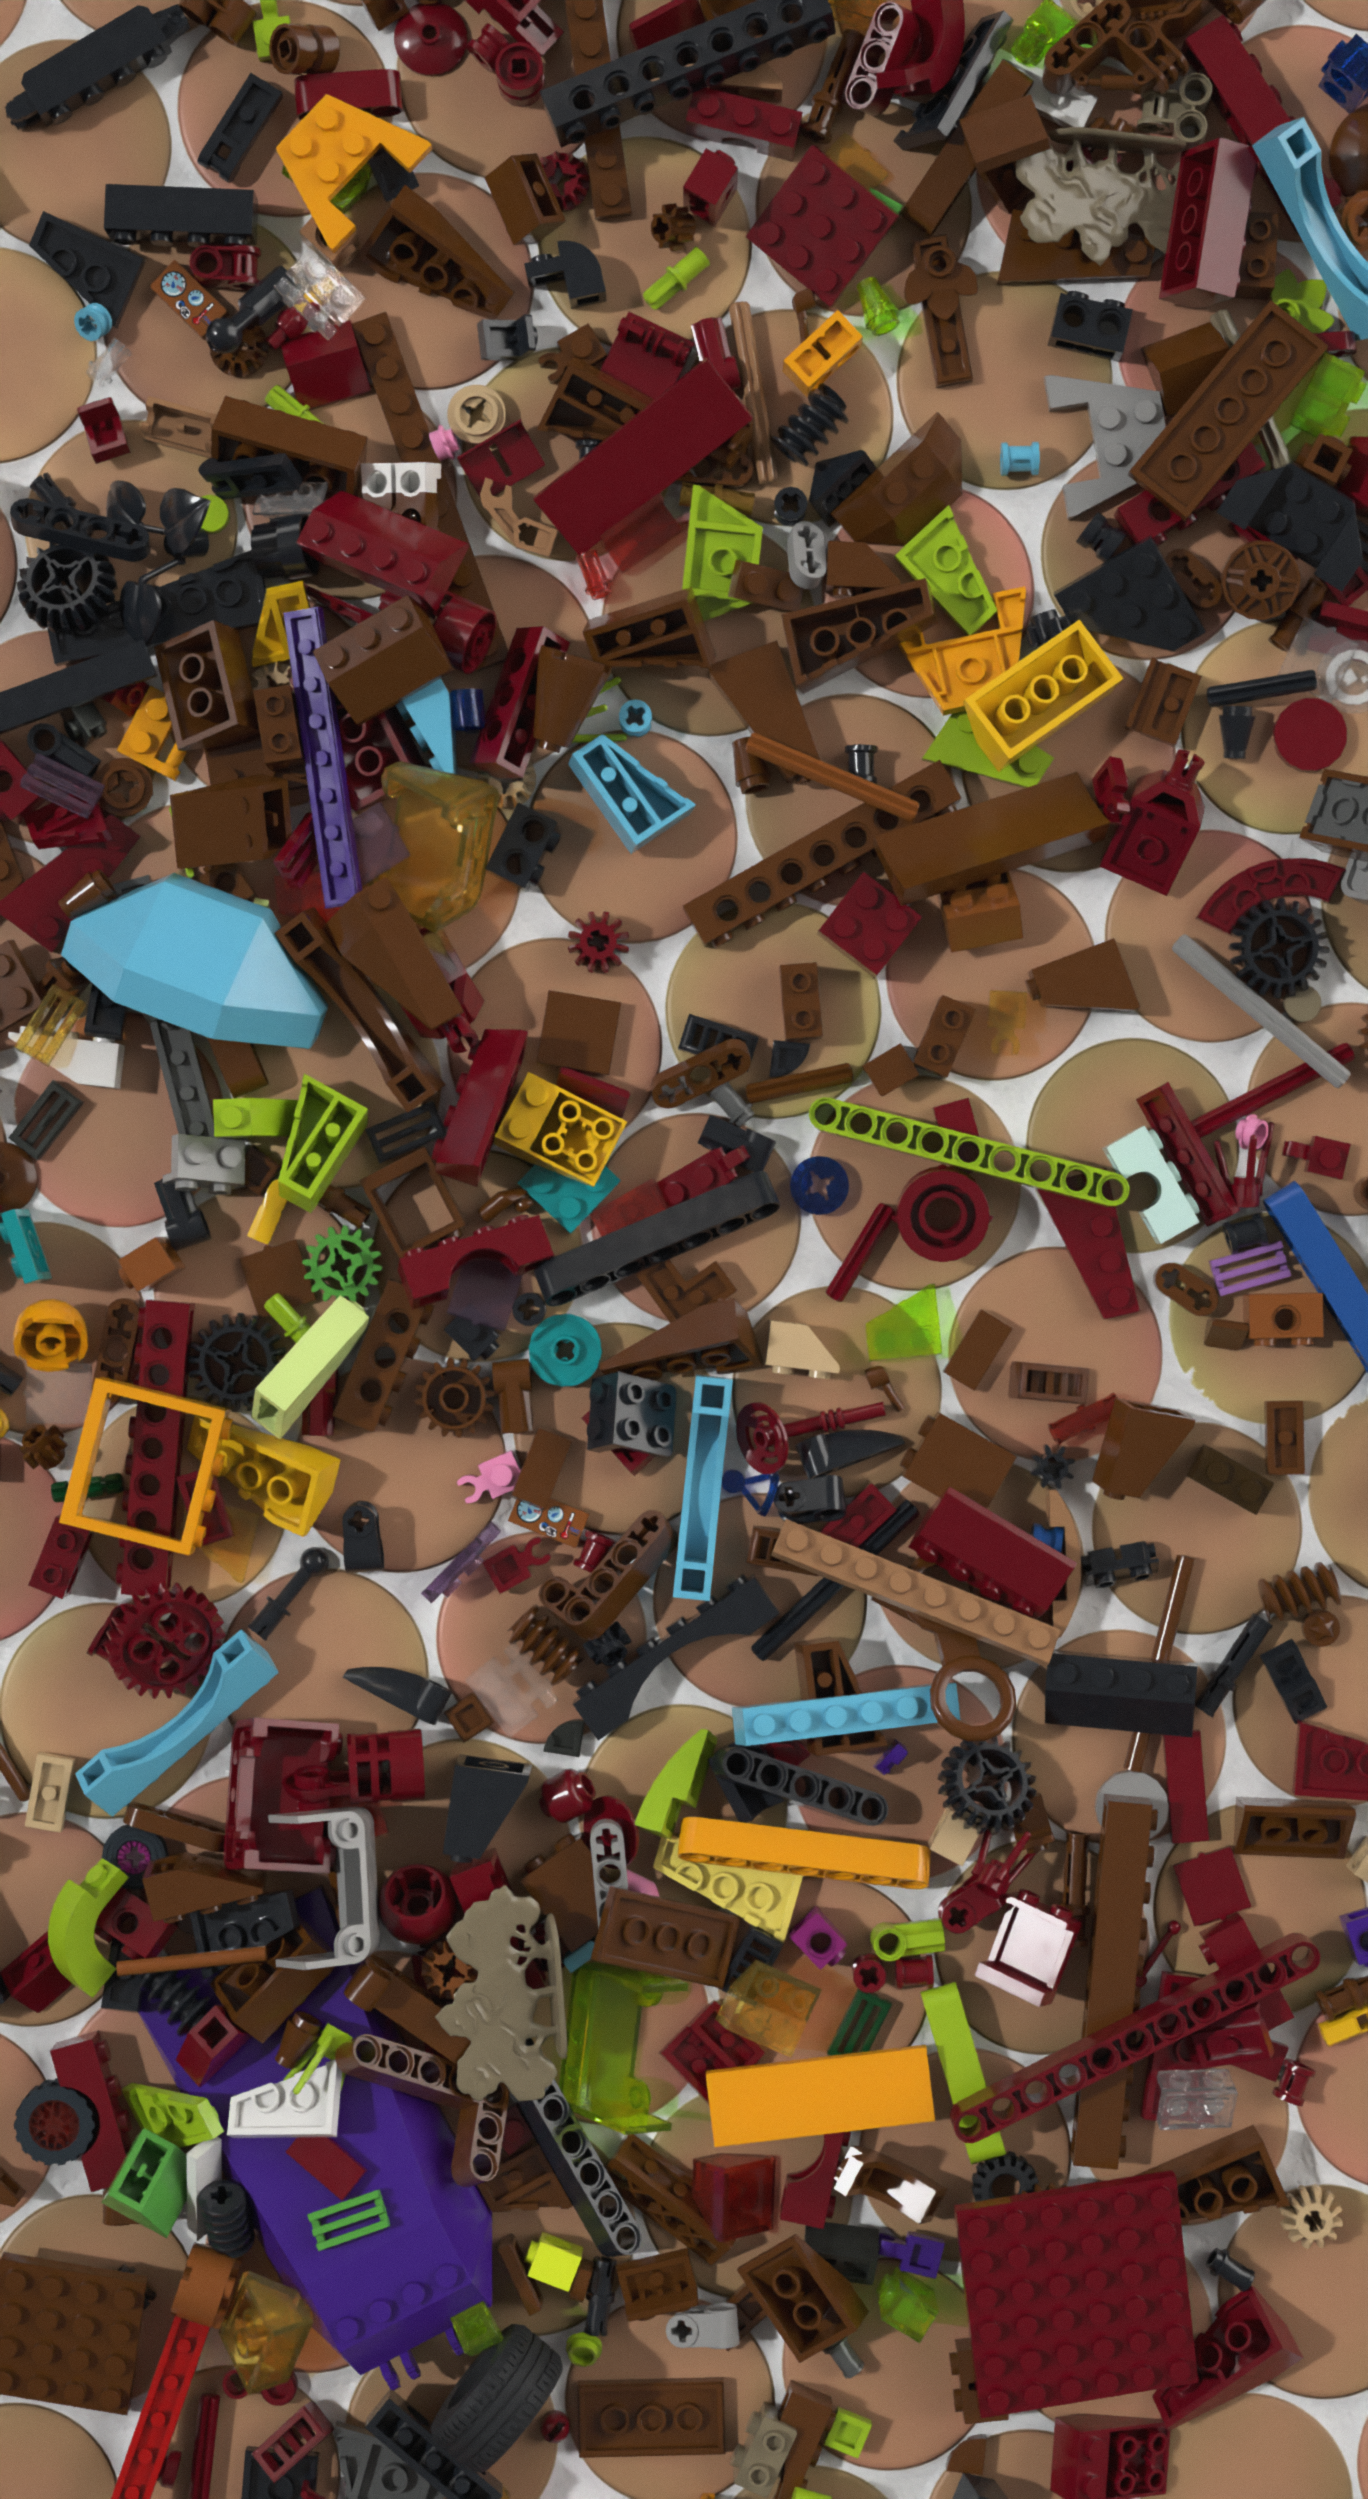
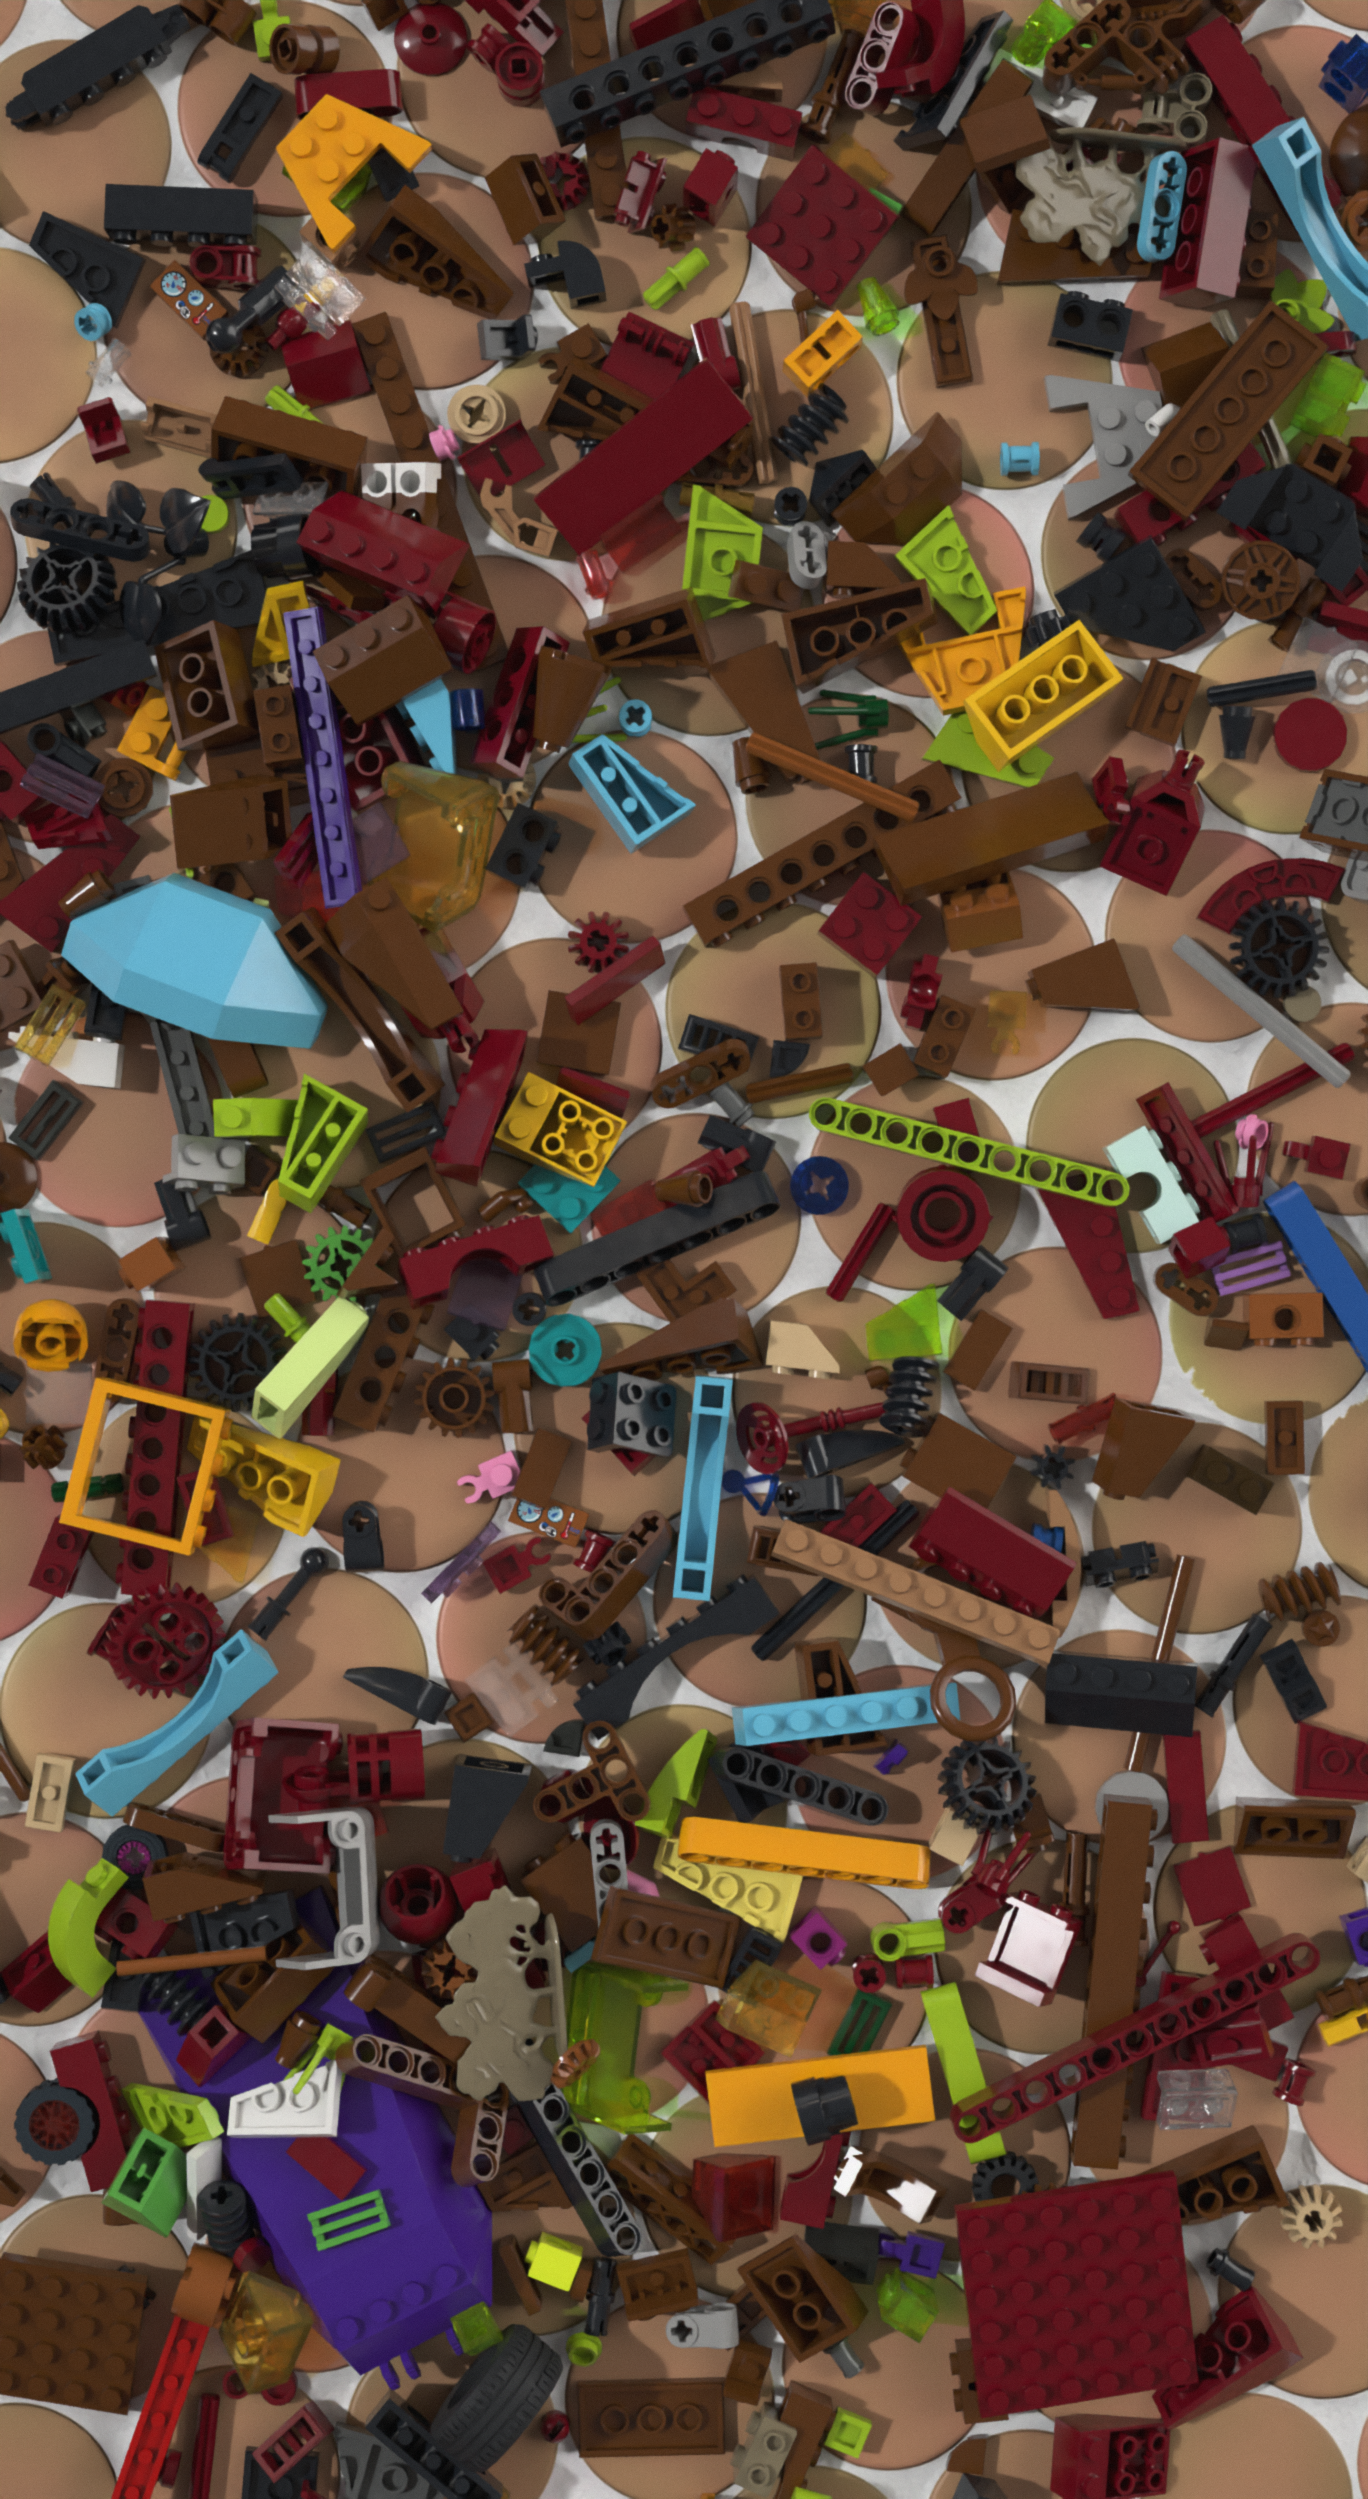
(252, 2255): none -> dark red tile
(350, 590): none -> reddish brown tile
(366, 1277): none -> reddish brown slope
(574, 2063): none -> dark orange gear
(598, 1775): none -> reddish brown beam
(615, 980): none -> dark red tile
(637, 205): none -> dark red hinge
(686, 1189): none -> reddish brown cone
(747, 2372): none -> reddish brown bracket
(823, 2107): none -> black piece
(870, 713): none -> dark green plant
(906, 1395): none -> black piece
(921, 991): none -> dark red plate
(977, 1276): none -> black piece
(1161, 419): none -> white arm
(1173, 196): none -> medium azure beam
(1199, 1247): none -> dark red brick

